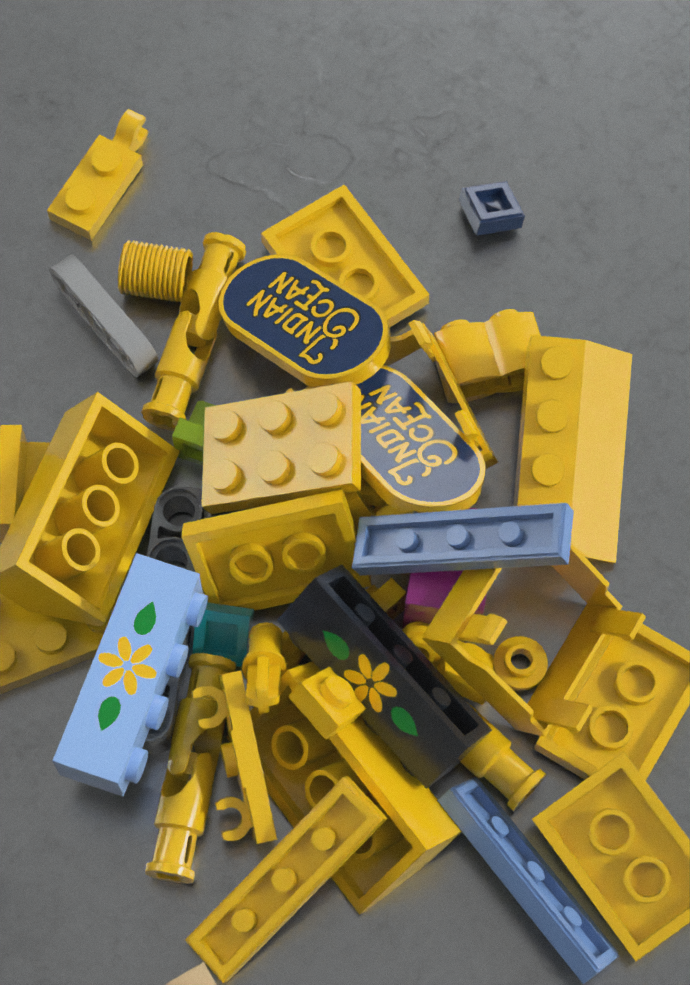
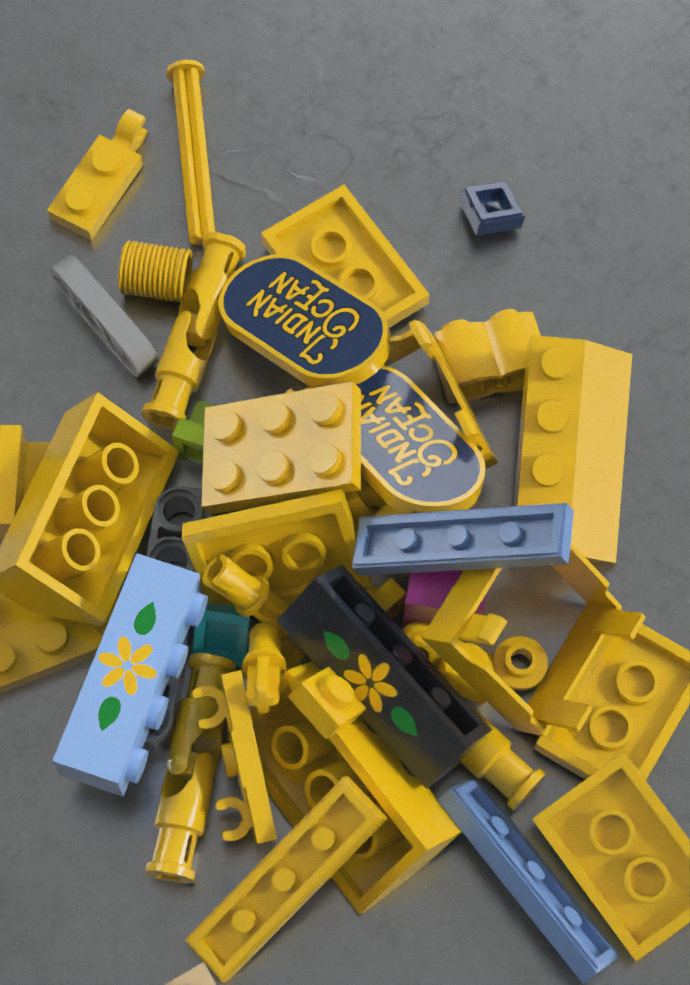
(193, 152): none -> yellow axle
(248, 593): none -> yellow axle

